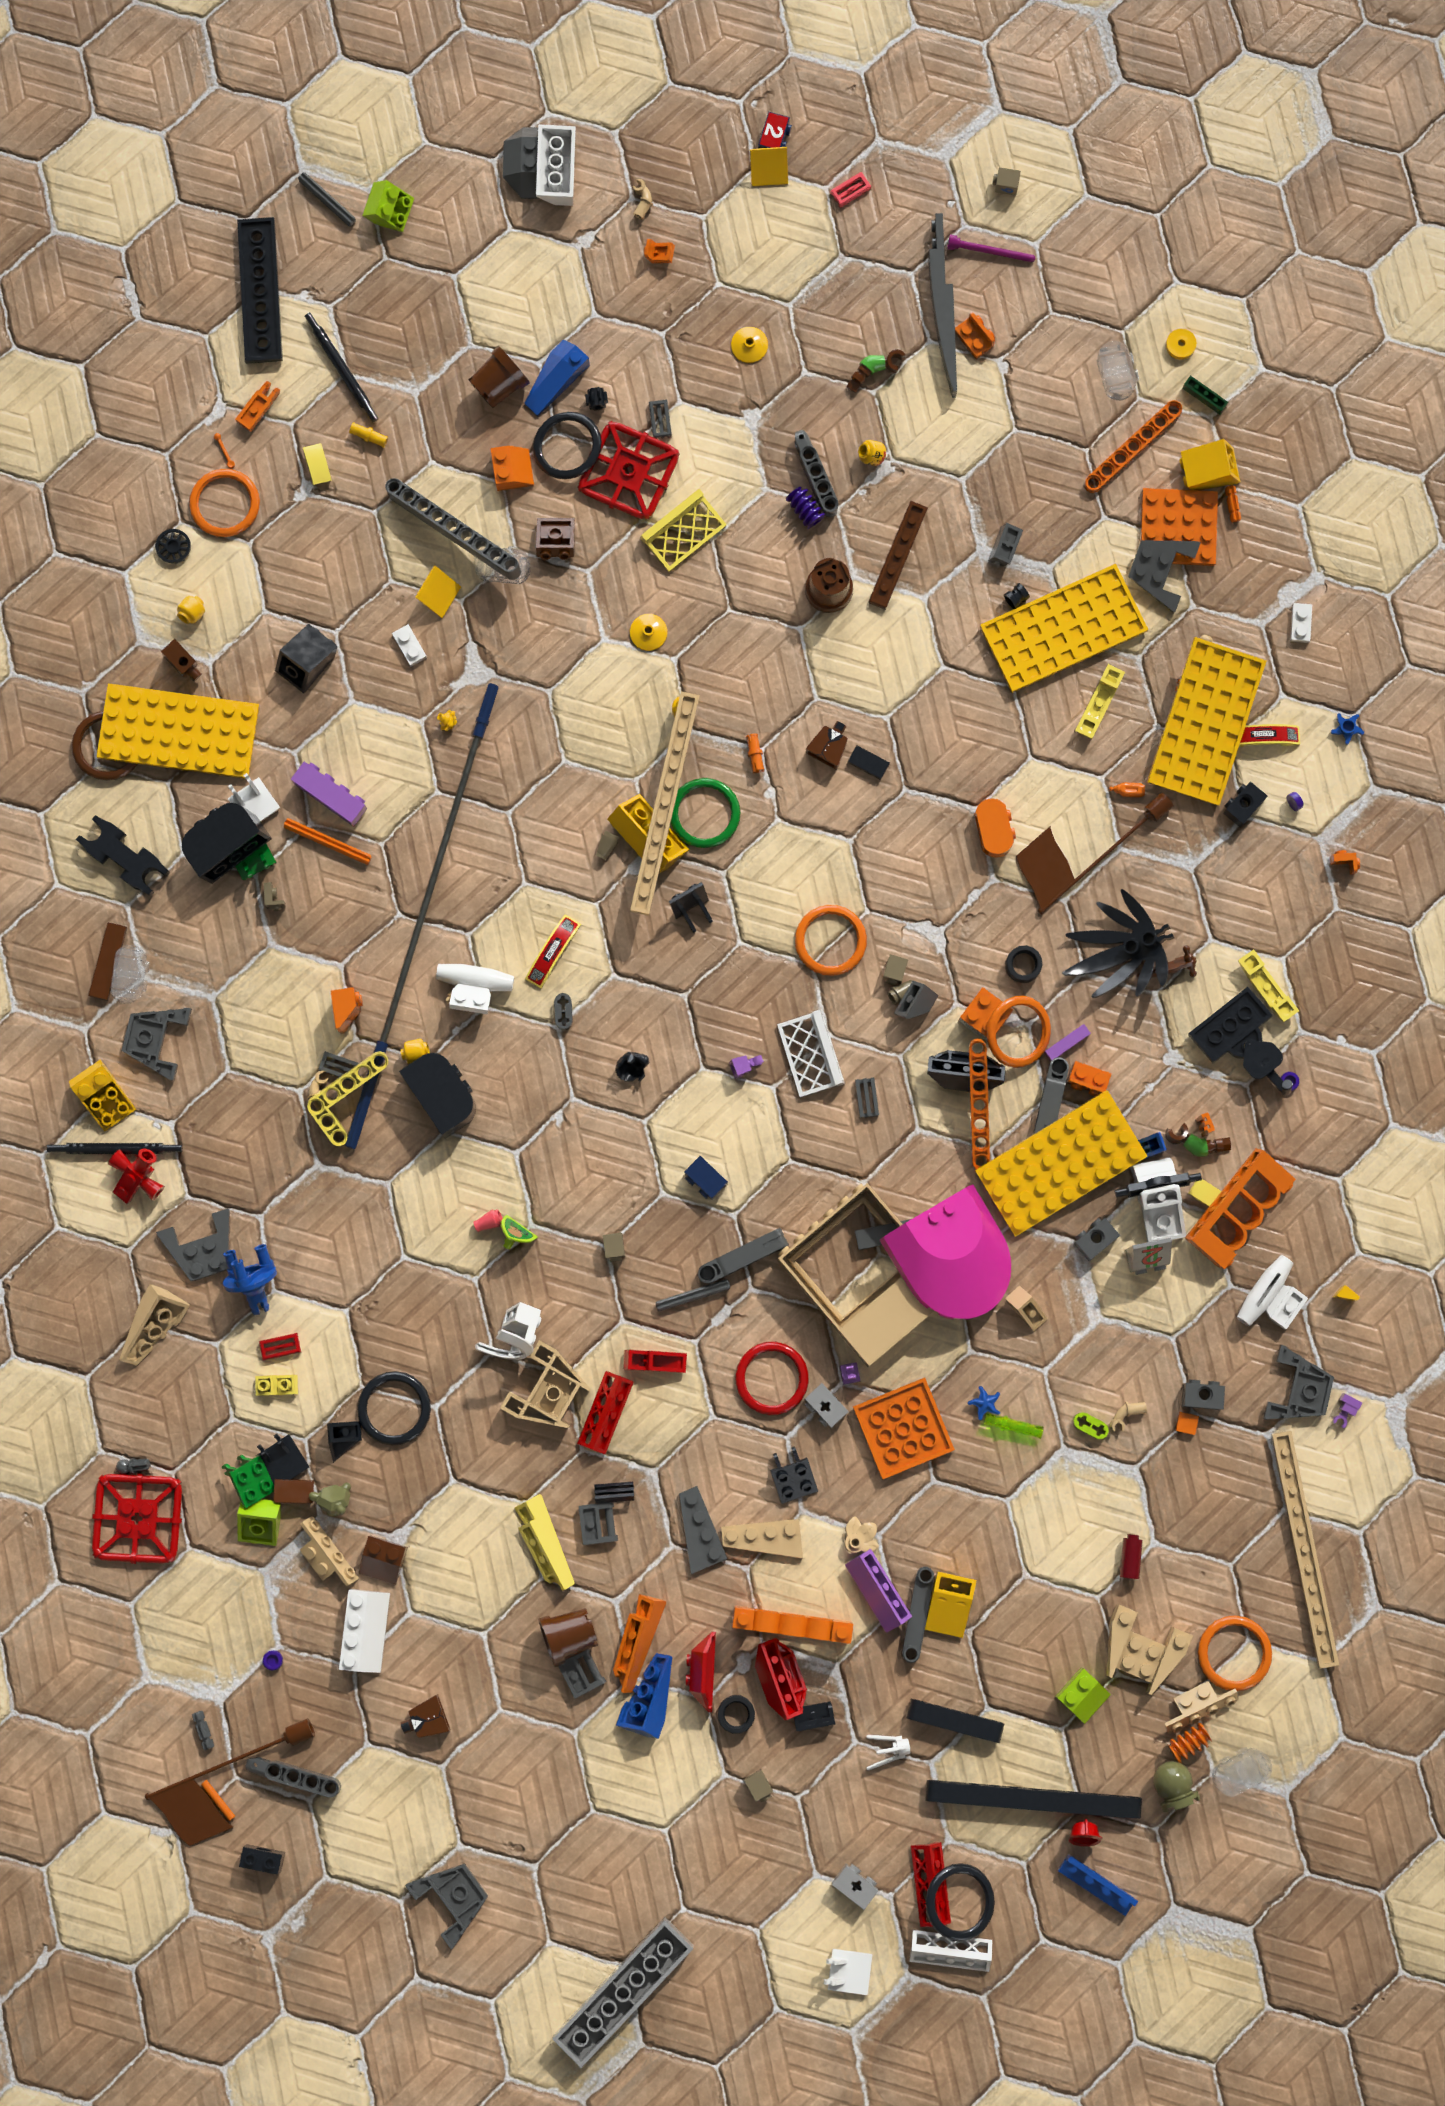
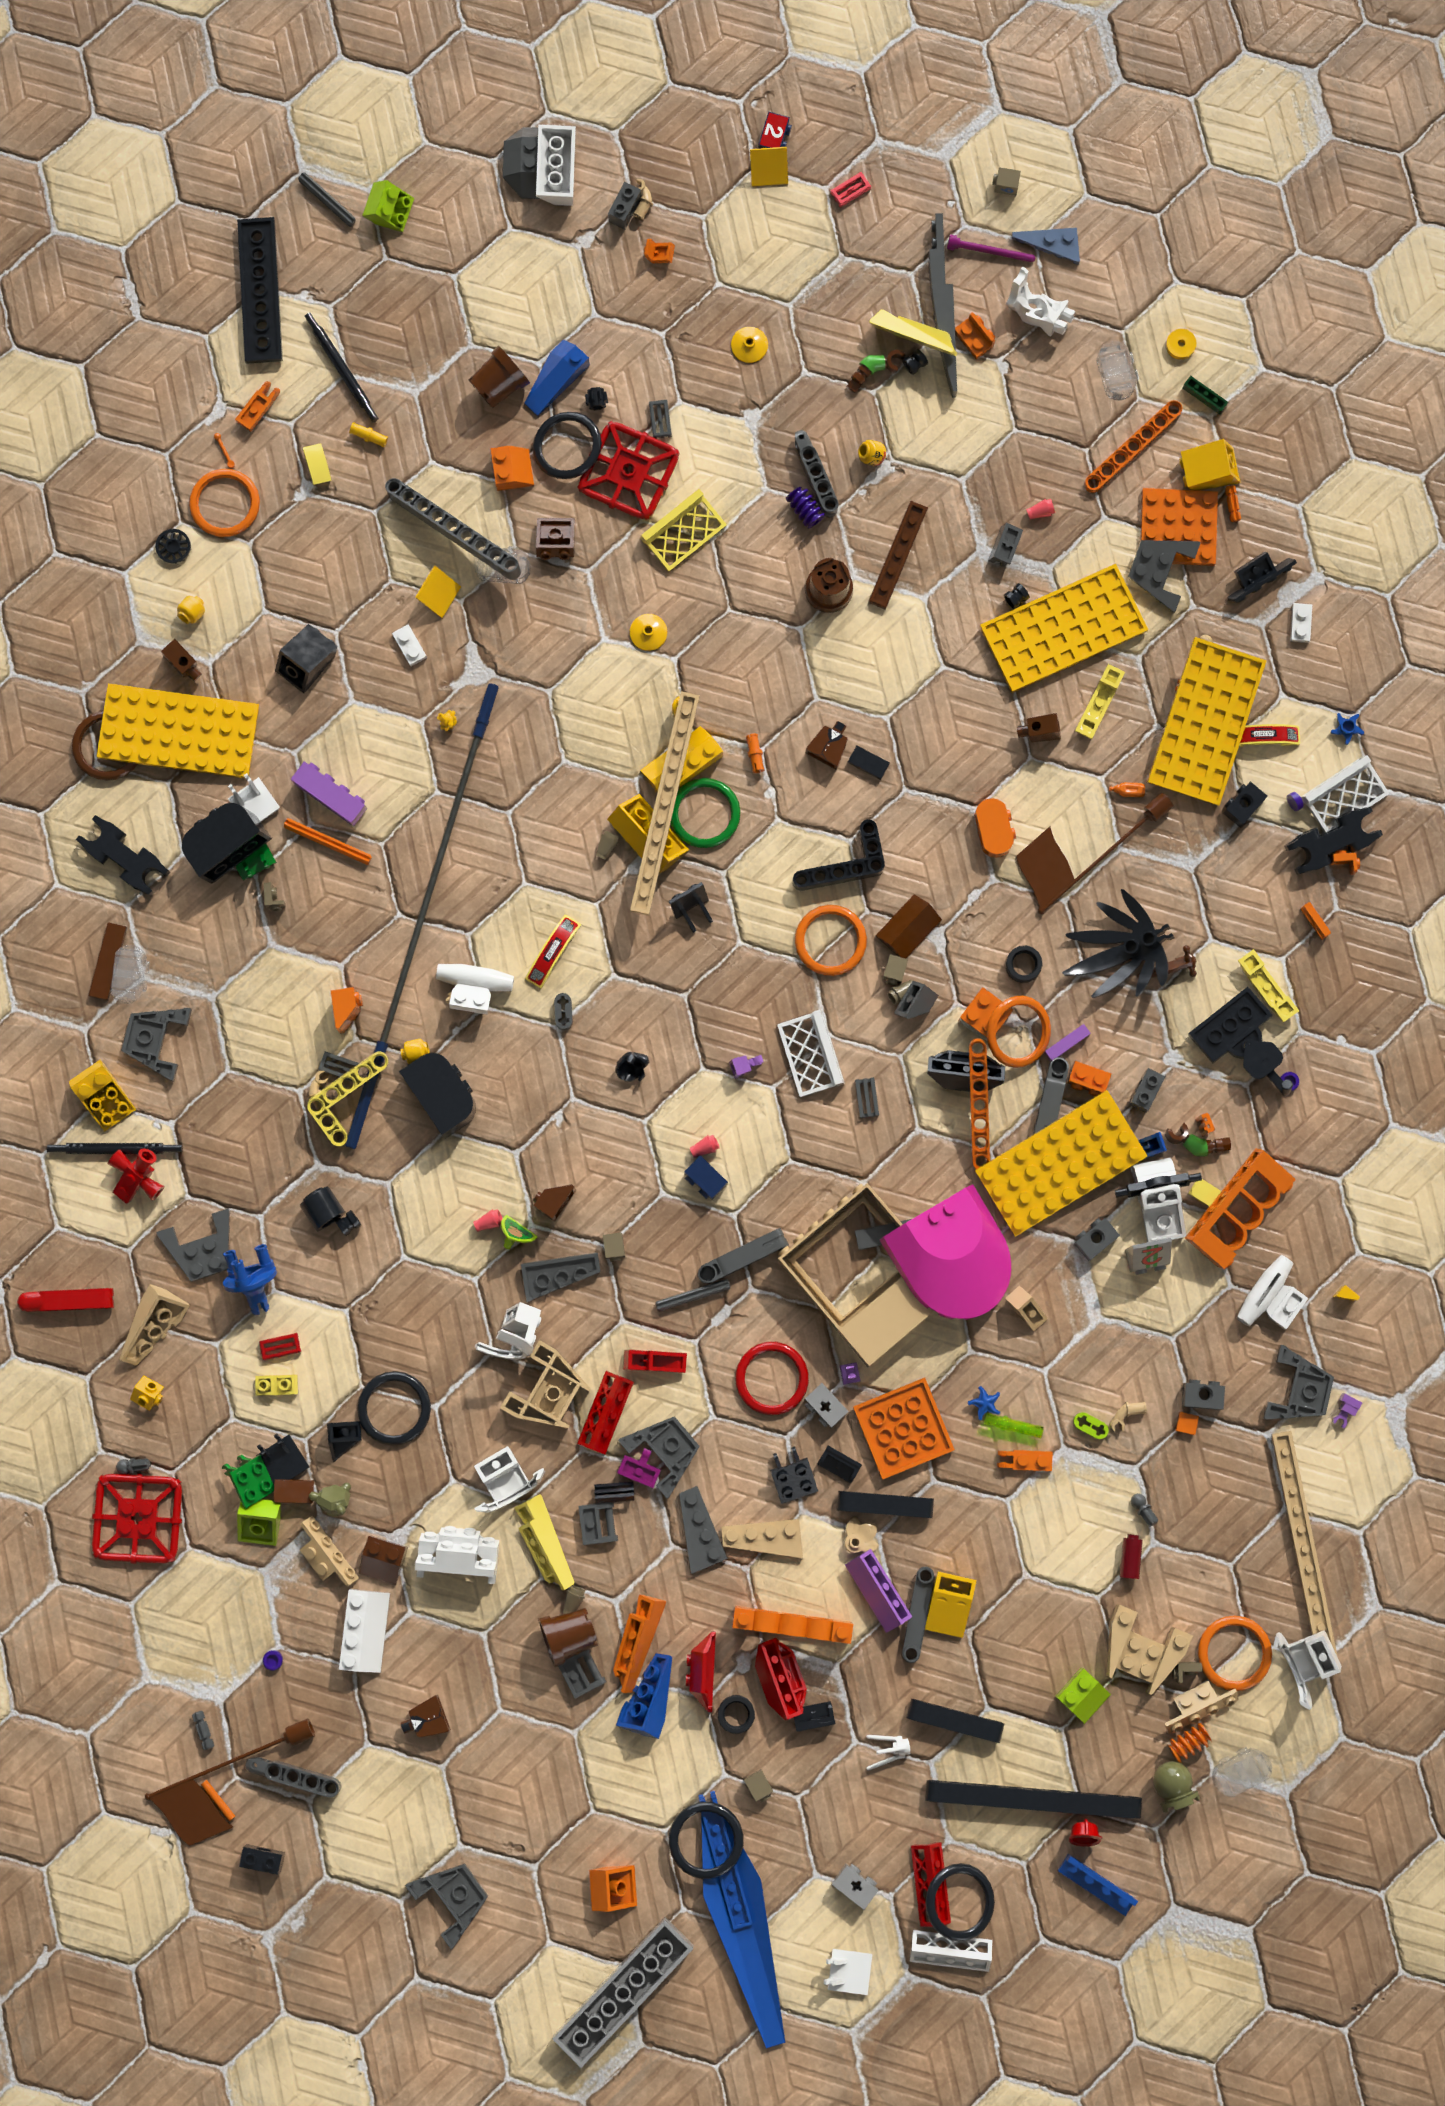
(66, 1300): none -> red piece
(147, 1393): none -> yellow brick
(322, 1208): none -> black piece
(348, 1223): none -> black wheel
(457, 1553): none -> white piece
(504, 1479): none -> white piece
(552, 1274): none -> dark grey wing
(553, 1200): none -> reddish brown slope
(573, 1599): none -> dark tan cone
(613, 1888): none -> orange slope
(624, 205): none -> dark grey brick
(639, 1469): none -> magenta plate
(672, 1446): none -> dark grey wing
(700, 755): none -> yellow slope
(705, 1146): none -> coral cone
(737, 1849): none -> black wedge
(742, 1924): none -> blue hinge
(839, 1464): none -> black hinge
(846, 867): none -> black beam
(885, 1504): none -> black beam
(909, 926): none -> reddish brown slope
(914, 331): none -> light yellow wedge
(915, 361): none -> black wheel
(1027, 1460): none -> orange hinge
(1041, 509): none -> coral cone
(1048, 312): none -> white hips
(1048, 730): none -> reddish brown torso
(1053, 241): none -> sand blue wing
(1138, 1501): none -> dark grey axle
(1147, 1090): none -> dark grey brick
(1189, 1668): none -> dark tan bracket
(1257, 573): none -> black bracket
(1309, 1660): none -> white piece
(1315, 920): none -> orange tile
(1339, 779): none -> white fence
(1346, 834): none -> black piece

